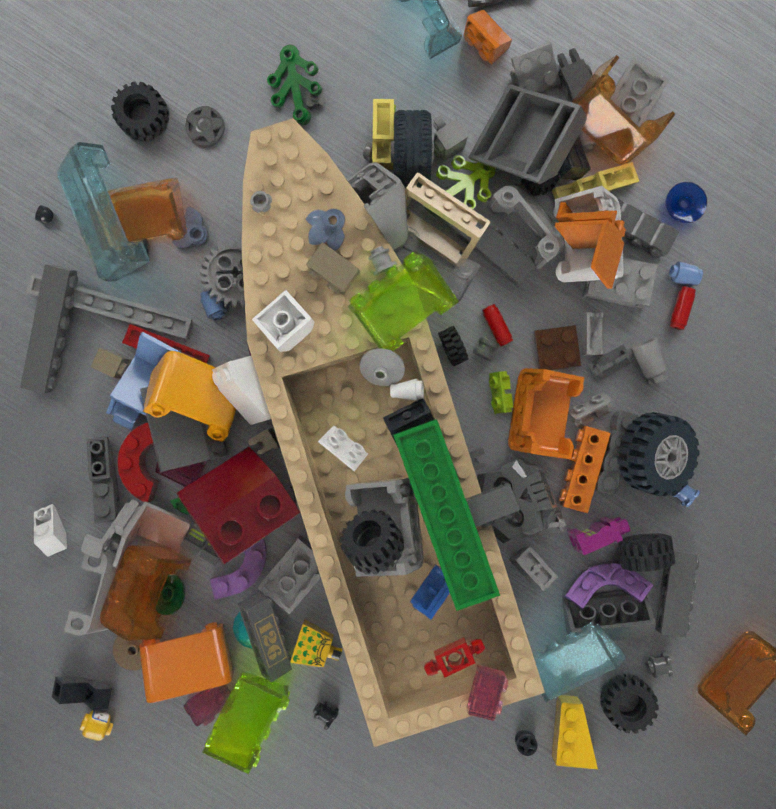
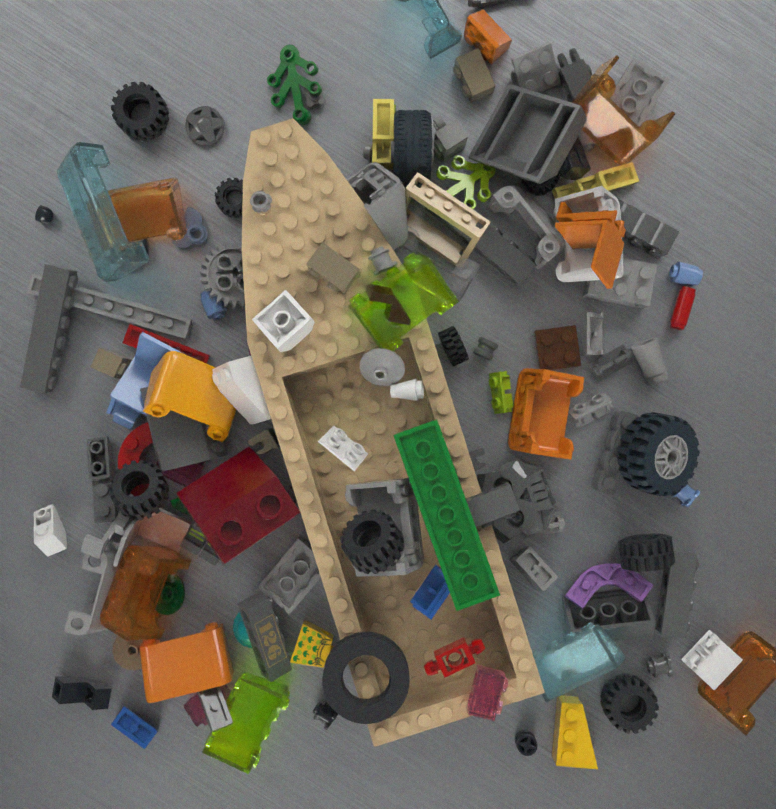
(96, 725): yellow head -> none
(128, 479): none -> black tyre
(134, 727): none -> blue hinge
(215, 708): none -> plate
(221, 197): none -> black tyre
(243, 577): medium lavender plate -> none
(323, 230): sand blue plate -> none
(358, 709): none -> black tyre
(394, 310): none -> dark brown slope
(408, 417): black panel -> none
(474, 75): none -> dark tan brick
(497, 325): red piece -> none
(584, 469): orange brick -> none
(598, 534): magenta hips -> none
(694, 198): clear blue dish -> none
(712, 659): none -> white hinge

